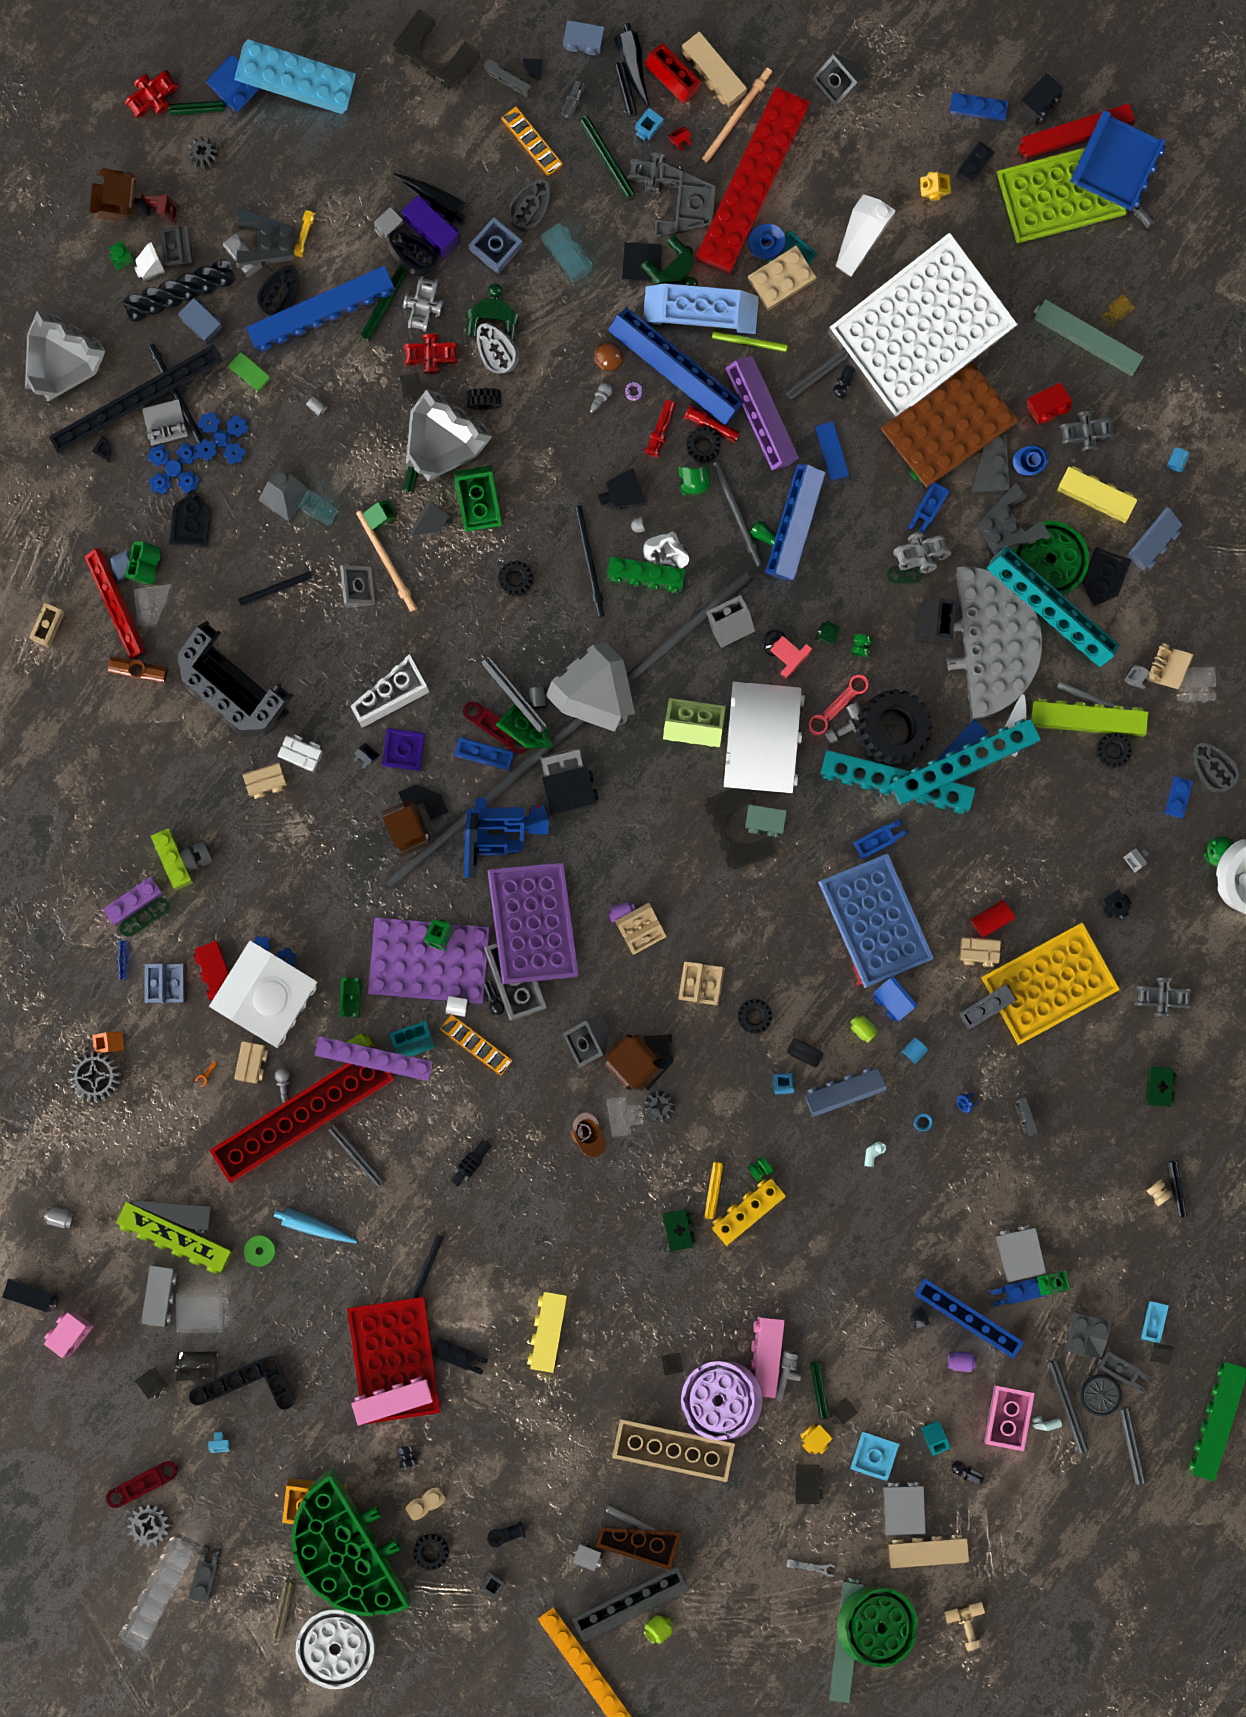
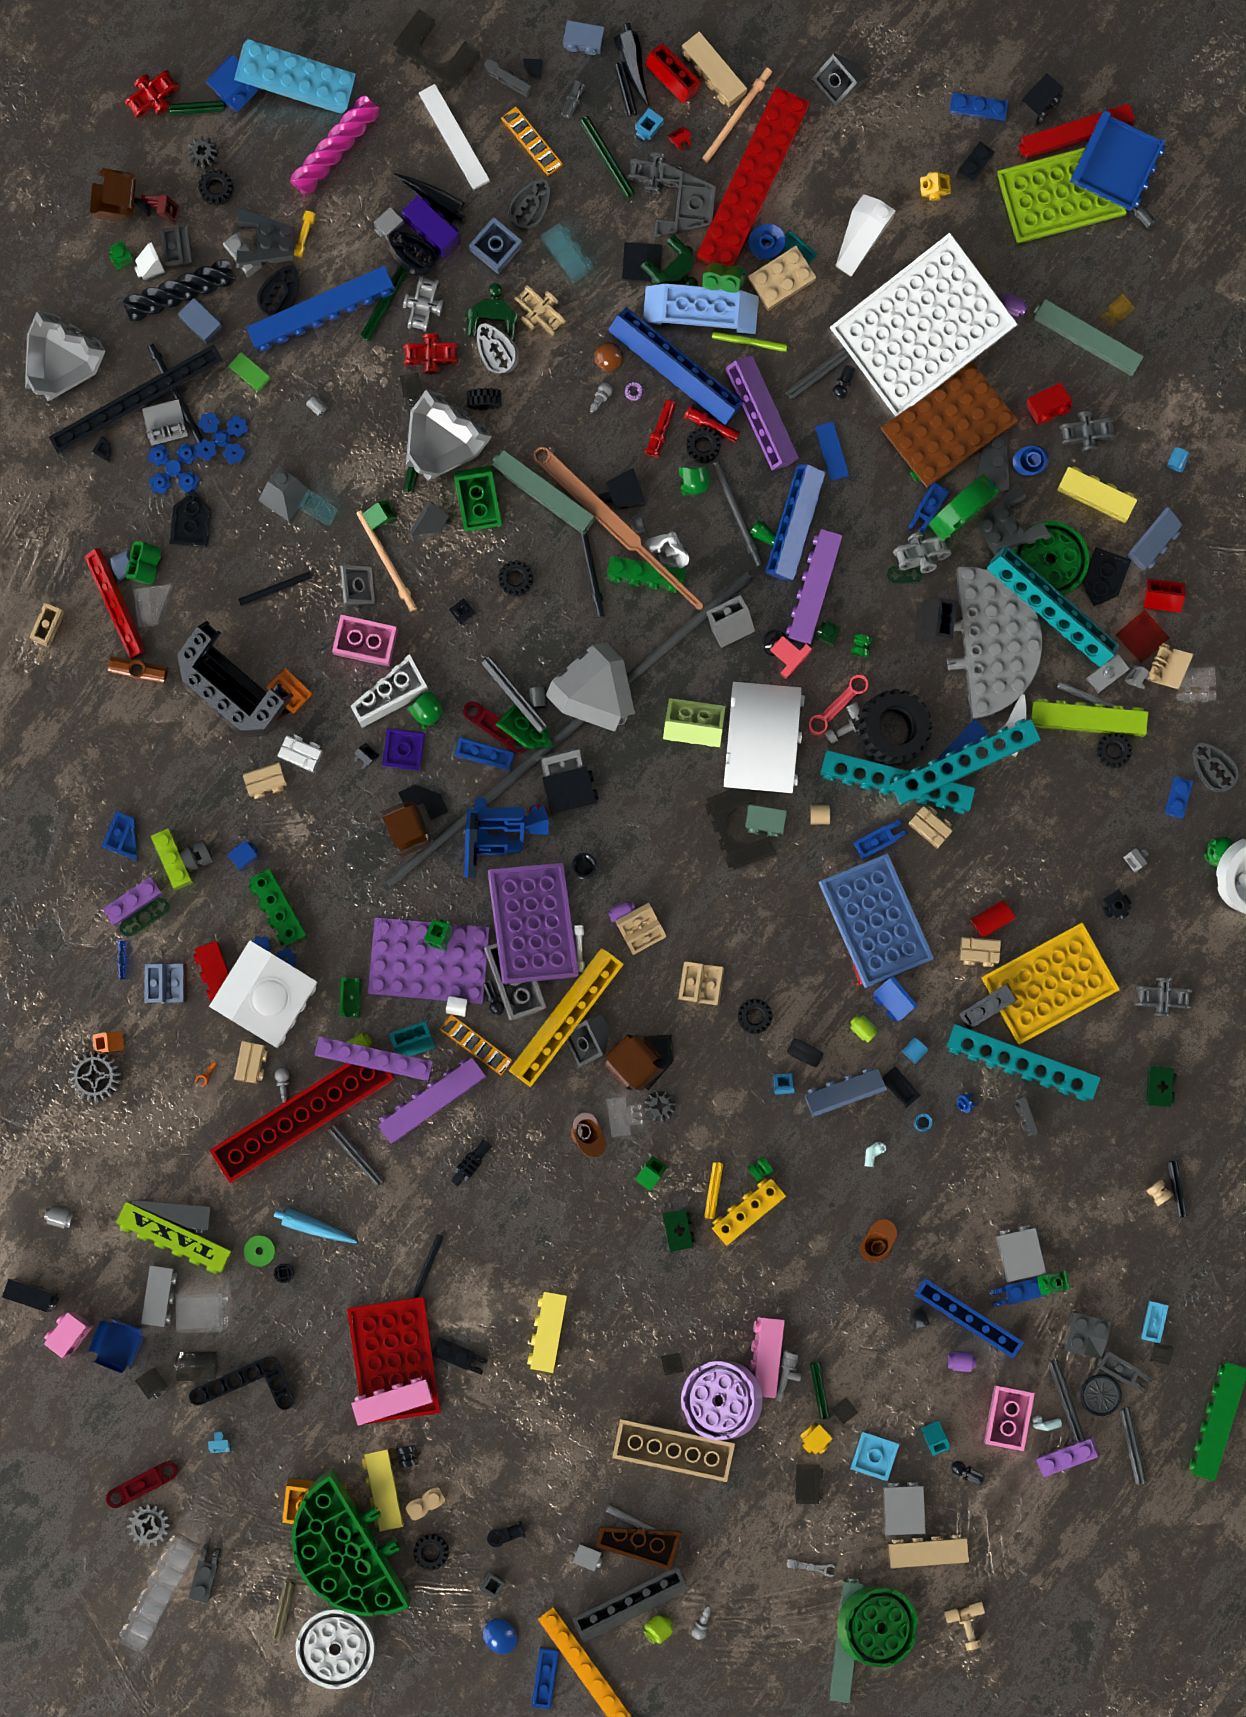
(116, 1344): none -> blue piece
(121, 836): none -> blue wing
(213, 176): none -> black tyre
(243, 855): none -> blue brick
(277, 907): none -> green brick
(287, 1273): none -> black wheel
(294, 686): none -> orange plate
(330, 149): none -> dark pink piece
(365, 640): none -> bright pink brick
(384, 1489): none -> light yellow brick
(426, 709): none -> green helmet
(432, 1100): none -> medium lavender brick
(454, 137): none -> white tile
(462, 611): none -> black tile
(500, 1636): none -> blue hat
(539, 310): none -> tan axle
(543, 492): none -> sand green brick
(545, 1678): none -> blue tile
(565, 1017): none -> yellow brick
(578, 932): none -> white bar
(584, 866): none -> black wheel
(607, 518): none -> nougat piece
(651, 1173): none -> green brick
(699, 1631): none -> light grey bar
(722, 277): none -> green brick
(814, 588): none -> medium lavender brick
(819, 814): none -> tan brick
(878, 1241): none -> dark orange piece
(900, 1087): none -> black tile
(931, 826): none -> tan brick
(964, 507): none -> green brick
(1014, 304): none -> medium lavender brick
(1068, 1456): none -> medium lavender brick
(1088, 1081): none -> teal brick
(1108, 673): none -> light grey piece
(1142, 636): none -> clear red tile
(1164, 595): none -> red brick

